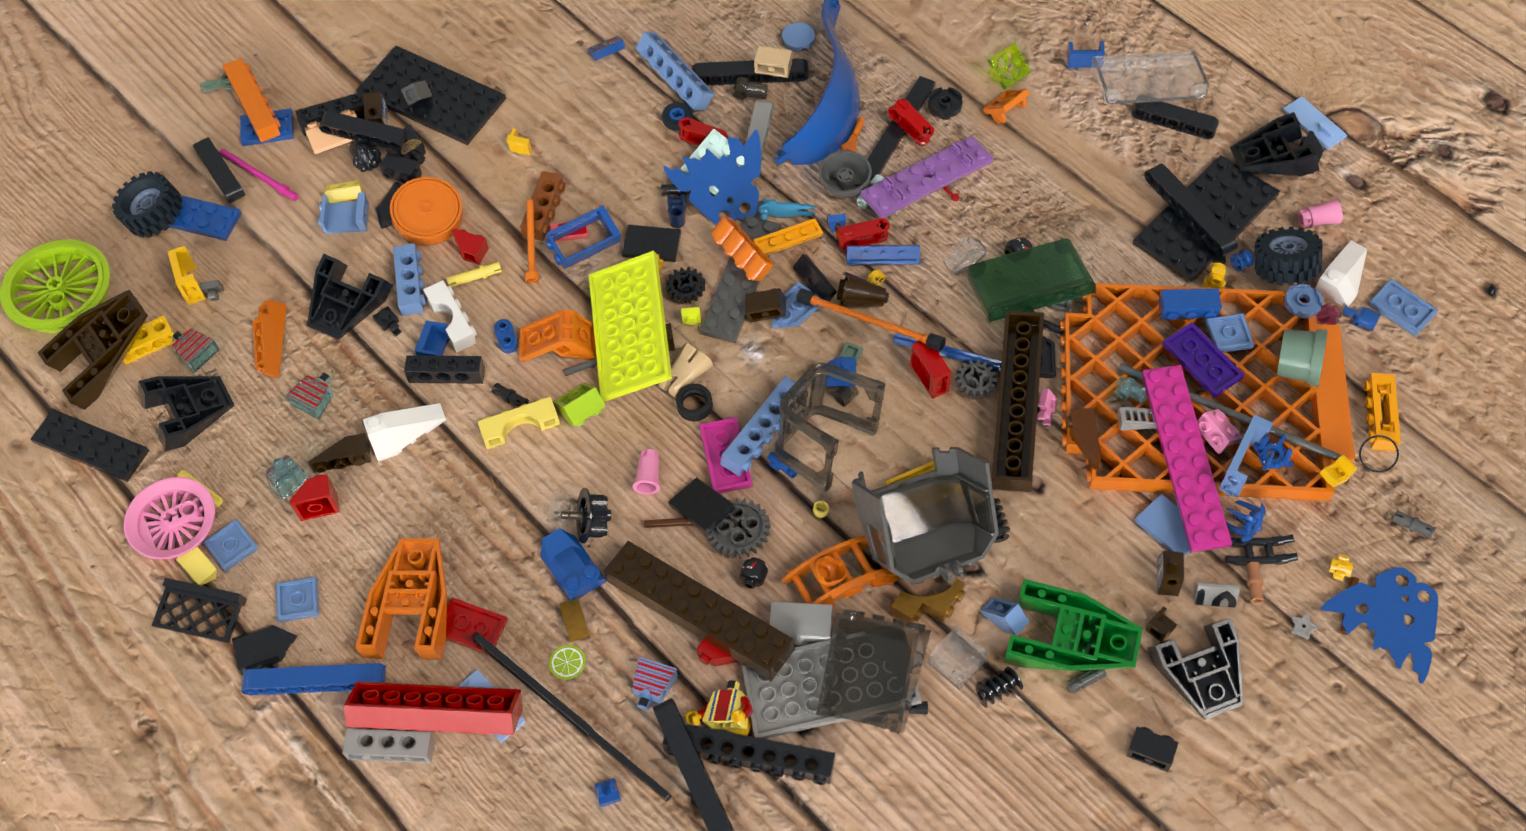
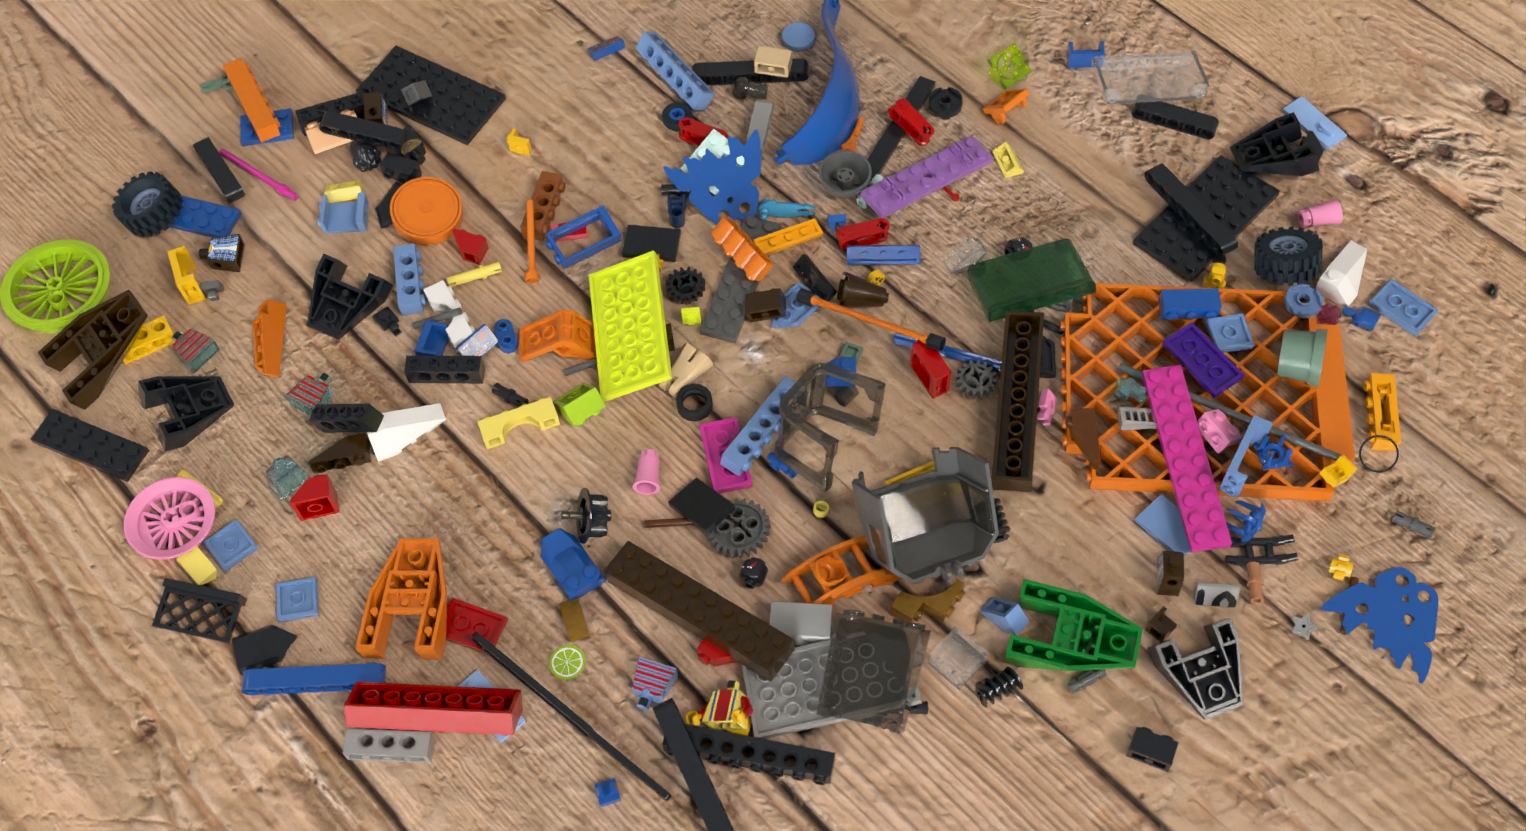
(224, 253): none -> torso
(346, 418): none -> black brick
(437, 318): none -> dark grey bar
(478, 343): none -> slope
(1007, 160): none -> light yellow slope
(1241, 260): blue wheel -> none

